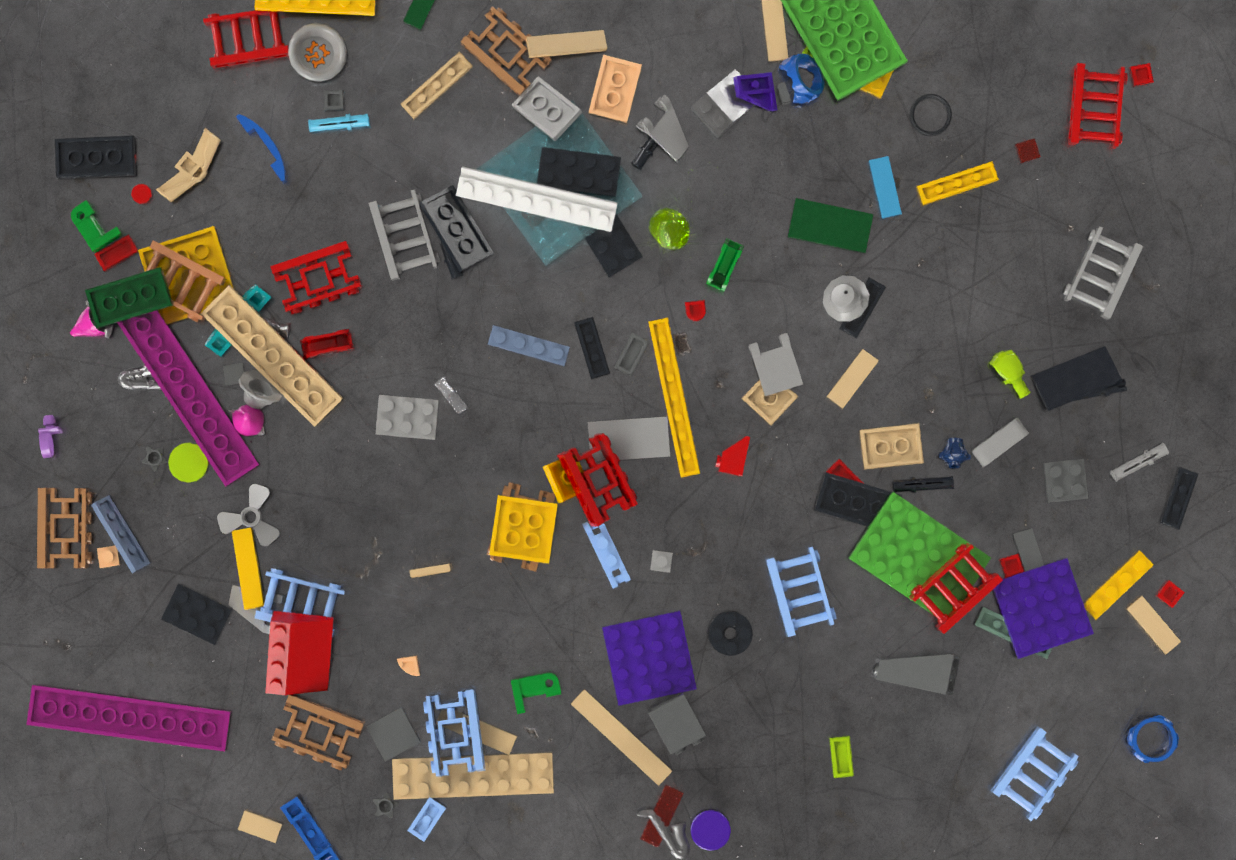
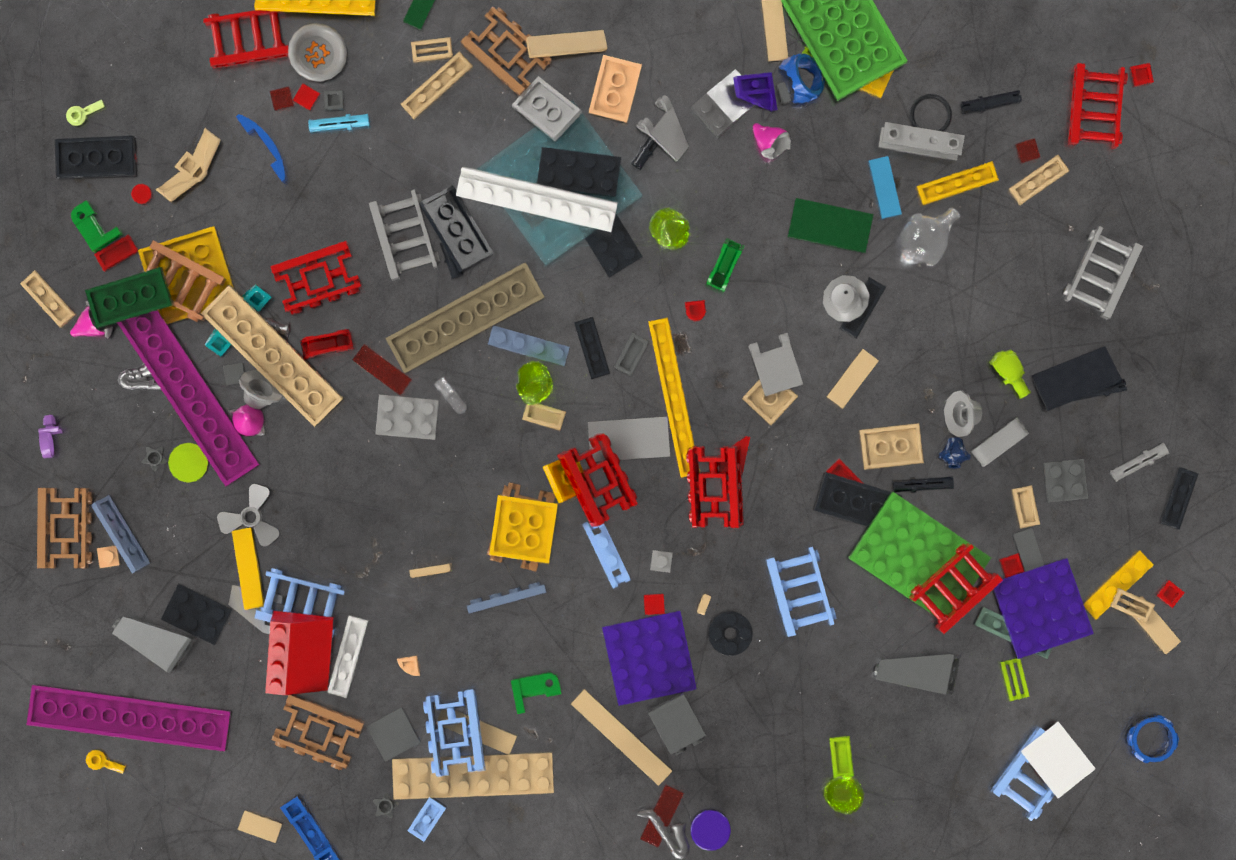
(48, 299): none -> tan tile
(78, 115): none -> yellowish green plate
(96, 760): none -> yellow plate
(157, 643): none -> slope
(281, 98): none -> clear red tile
(306, 97): none -> red tile
(347, 656): none -> white tile
(382, 369): none -> clear red tile
(437, 49): none -> tan tile
(465, 318): none -> dark tan plate
(514, 595): none -> sand blue plate
(534, 382): none -> clear neon green piece
(544, 416): none -> tan tile
(654, 604): none -> red tile
(703, 604): none -> tan tile
(730, 485): none -> red fence
(771, 140): none -> hat
(844, 794): none -> clear neon green piece
(921, 141): none -> light grey fence
(926, 237): none -> clear piece
(961, 413): none -> light grey hat
(983, 103): none -> black pin
(1021, 673): none -> lime tile
(1025, 506): none -> tan tile
(1039, 179): none -> tan tile
(1058, 760): none -> white sticker
(1116, 598): none -> tan tile

